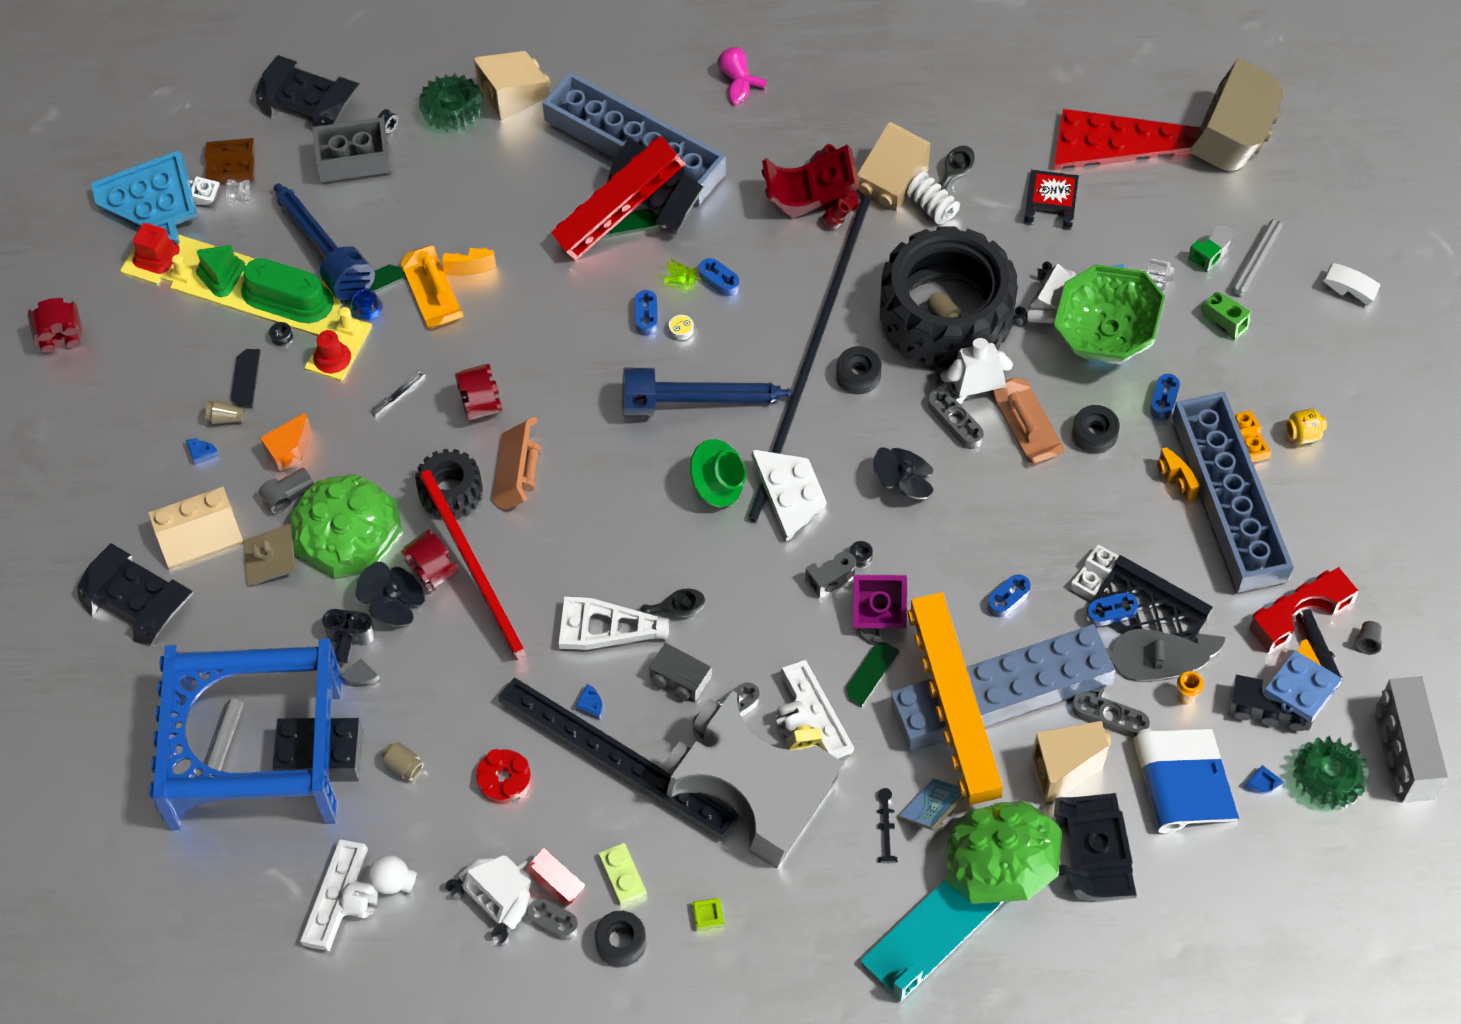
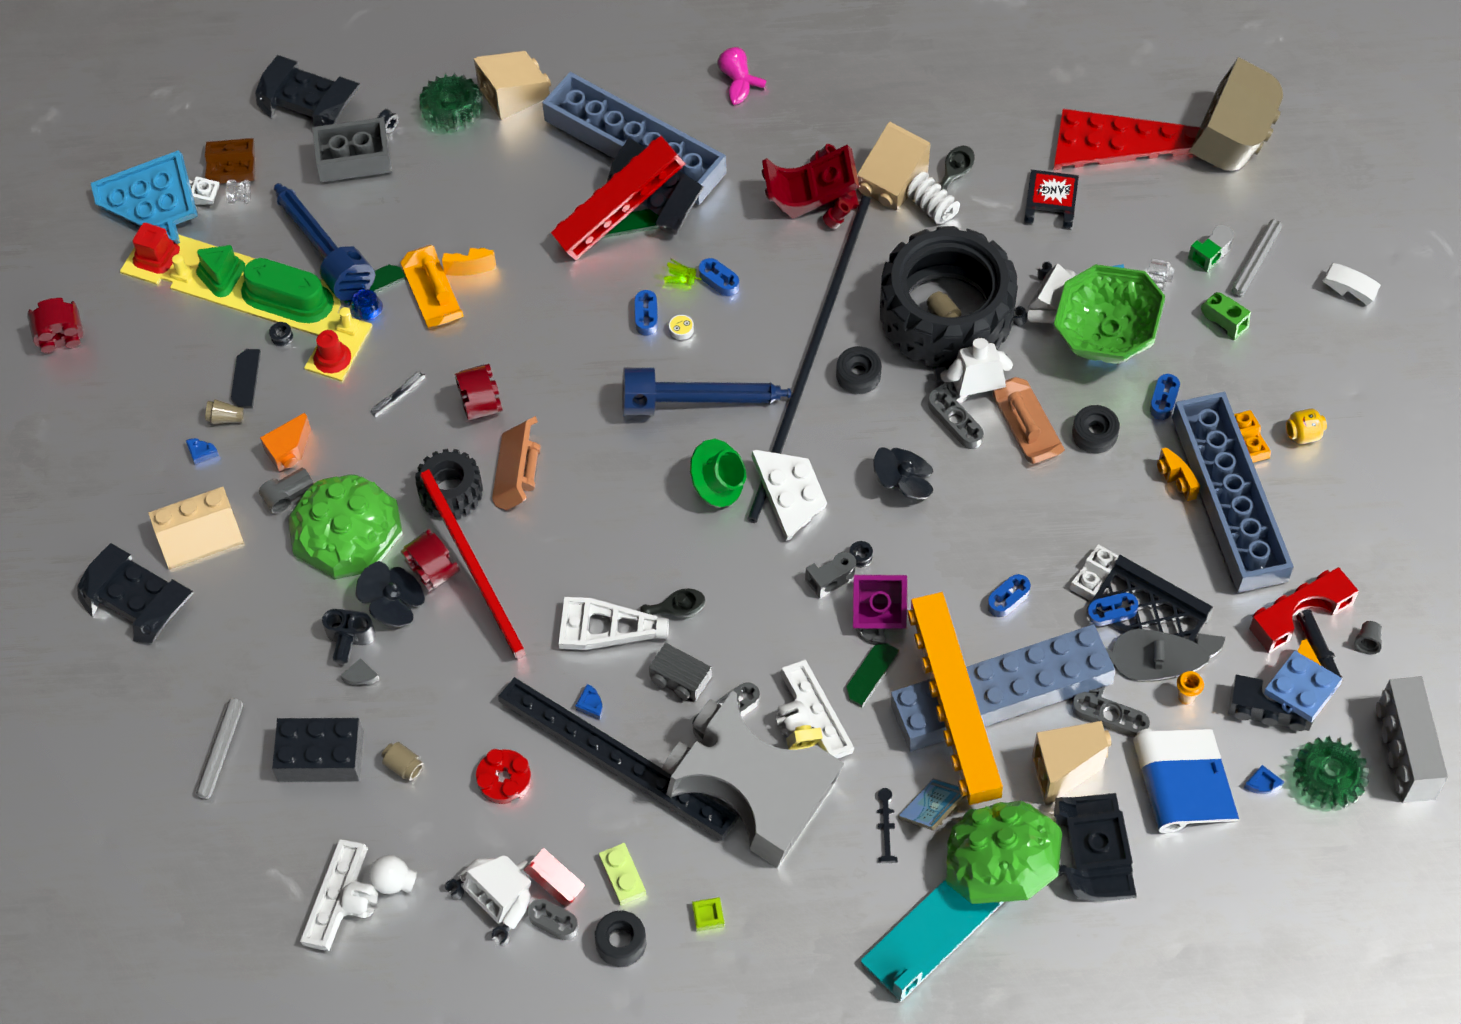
(180, 792): blue arch -> none
(269, 555): dark tan piece -> none

